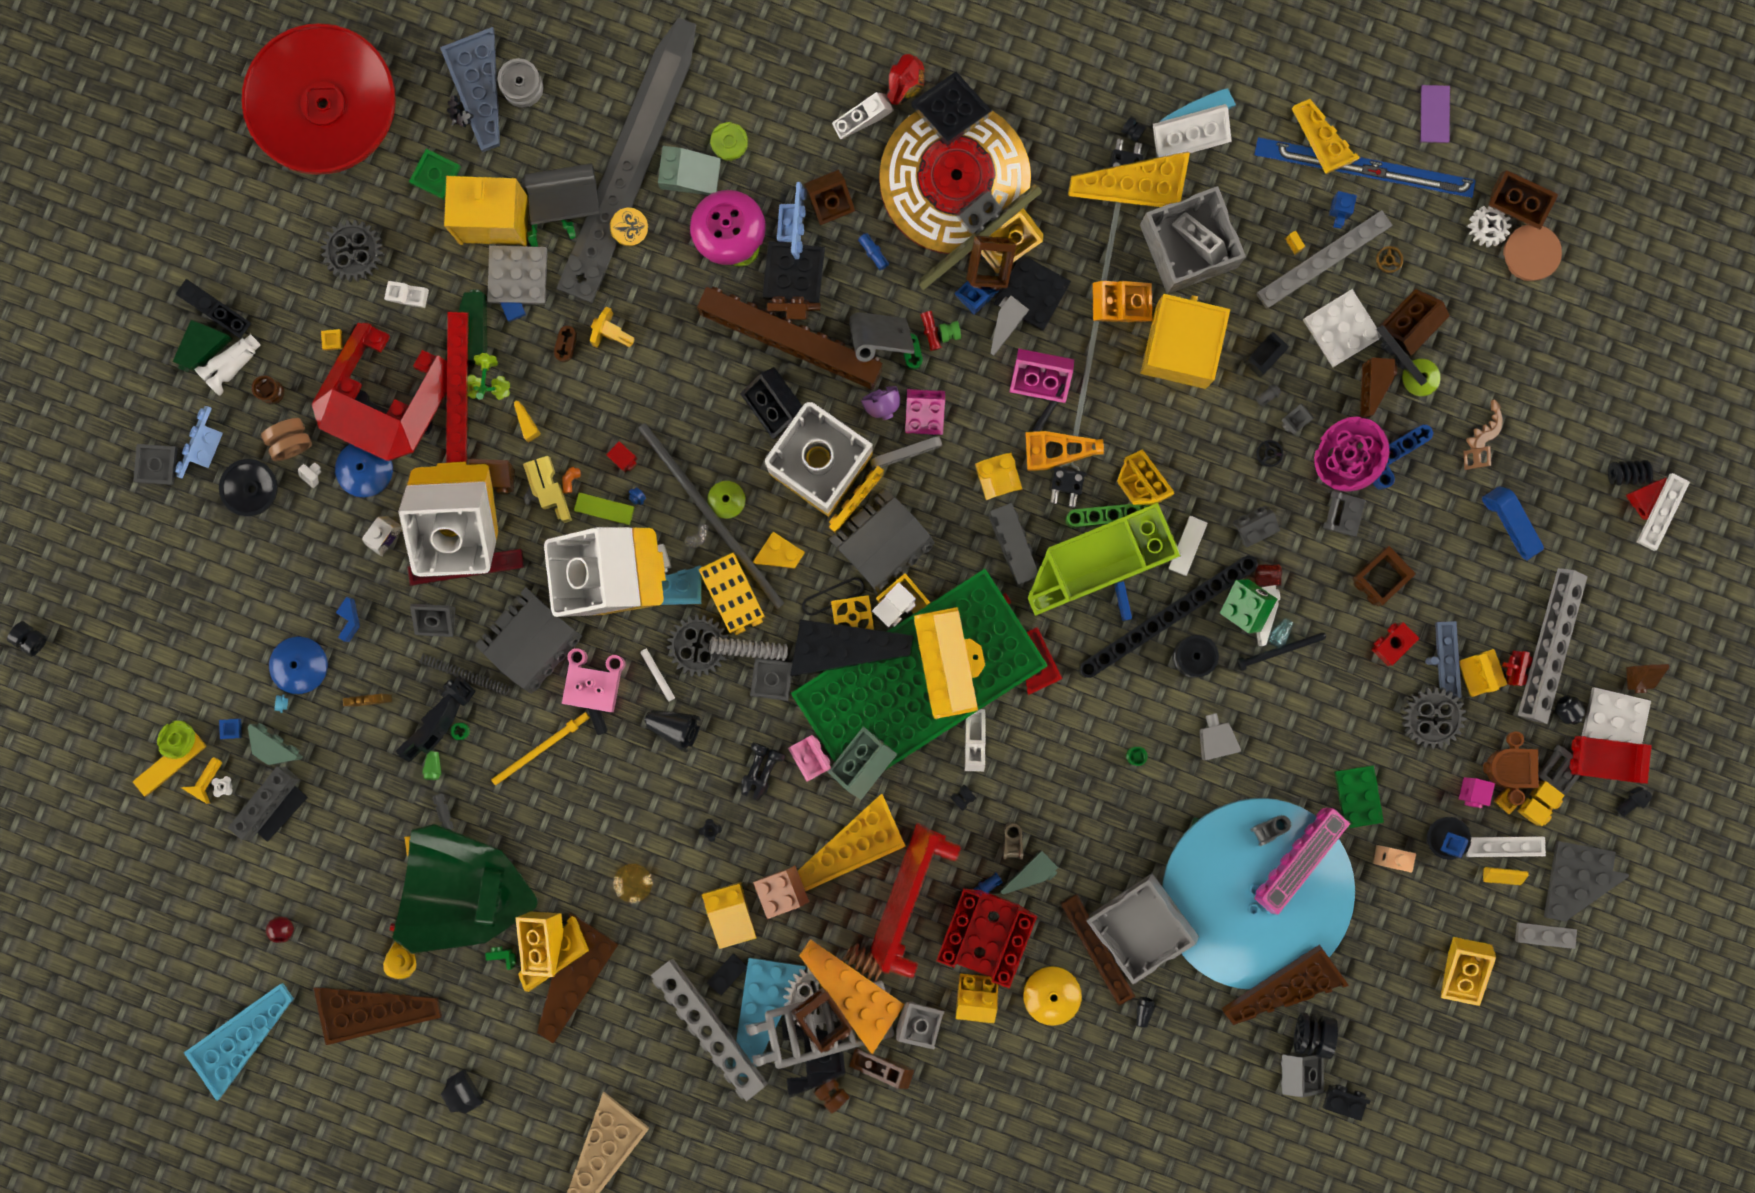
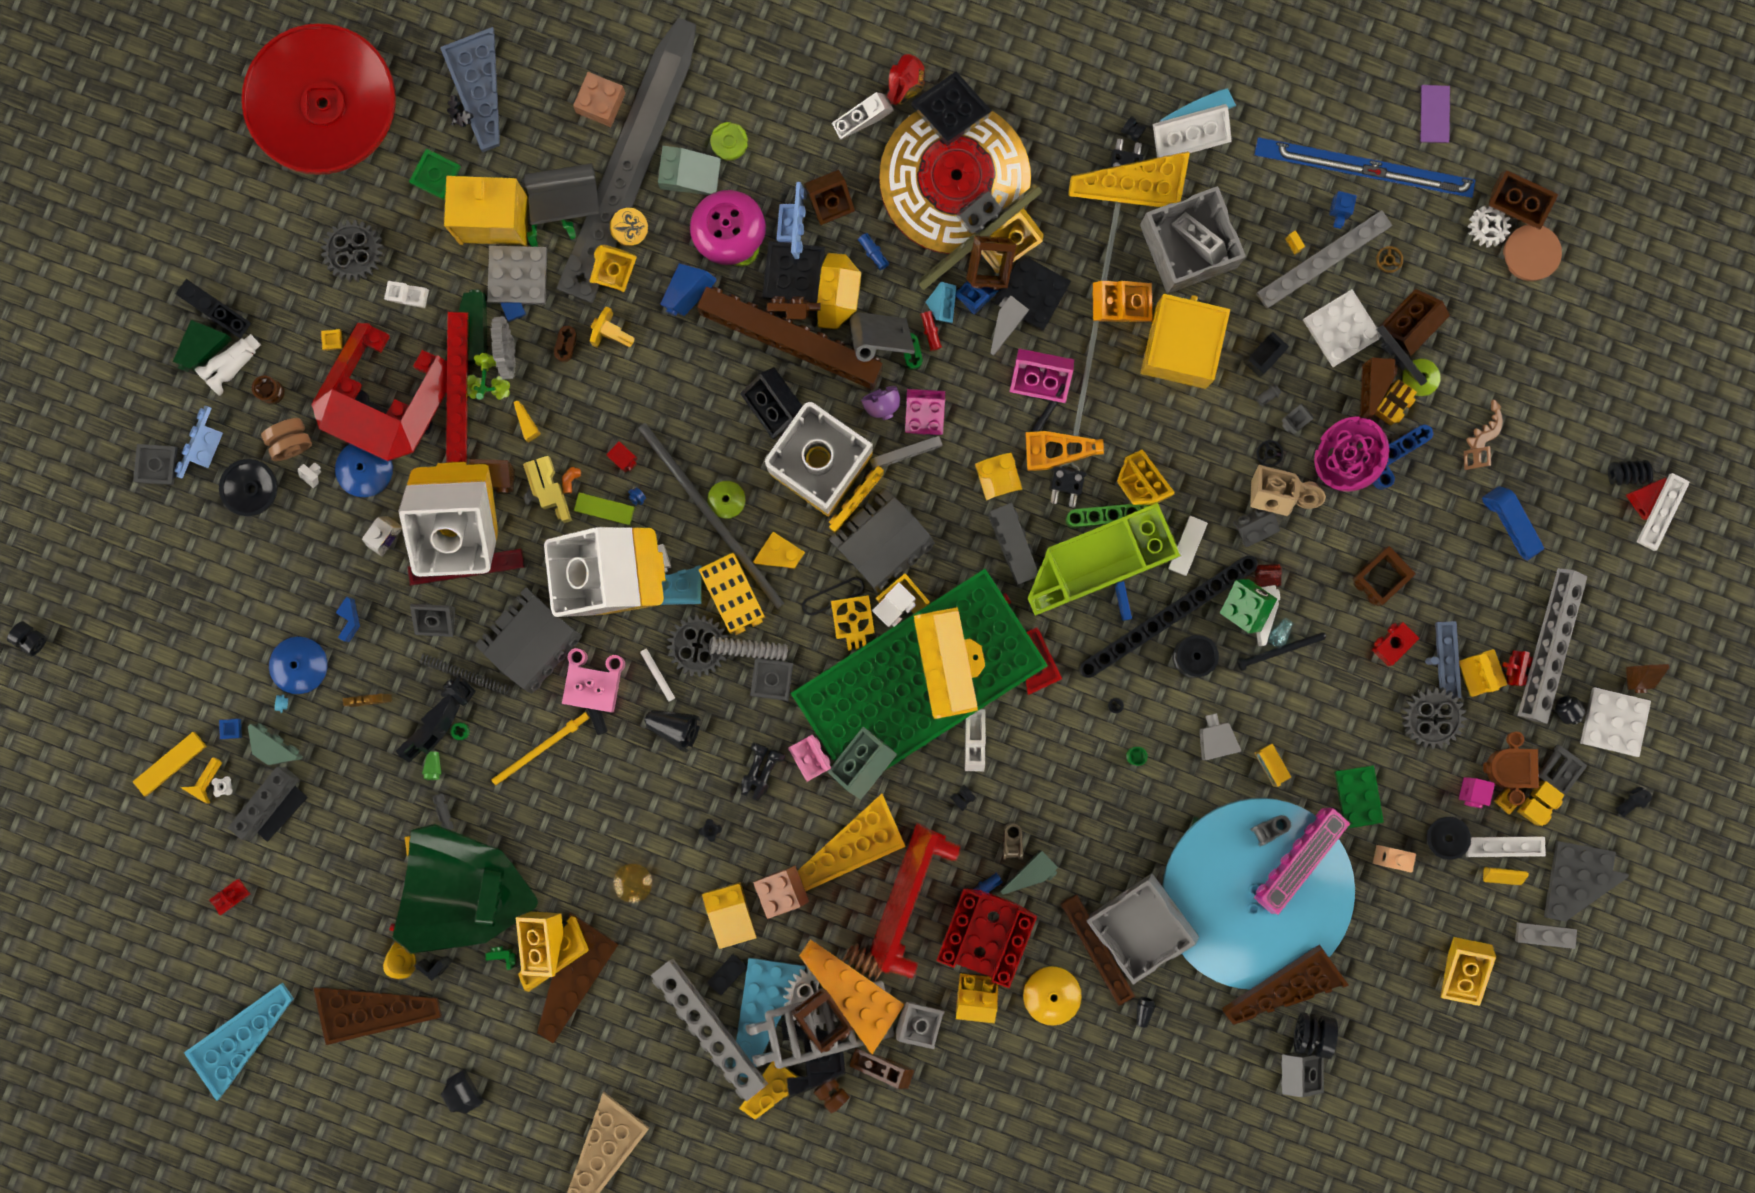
(176, 739): lime tile -> none
(229, 897): none -> red hips
(279, 929): dark red piece -> none
(433, 971): none -> black panel
(503, 347): none -> light grey gear
(520, 83): light grey wheel -> none
(599, 99): none -> nougat brick
(612, 267): none -> yellow slope
(686, 289): none -> blue slope
(697, 539): clear arm -> none
(771, 1093): none -> yellow wing
(837, 290): none -> yellow wedge
(838, 646): black wing -> none
(942, 302): none -> medium azure slope
(950, 331): bright green wheel -> none
(1113, 708): none -> black hinge
(1273, 765): none -> yellow panel
(1281, 490): none -> tan brick
(1325, 142): yellow wing -> none
(1346, 1102): black bracket -> none
(1349, 517): dark grey plate -> none
(1395, 402): none -> brick
(1454, 845): blue plate -> none
(1610, 759): red panel -> none

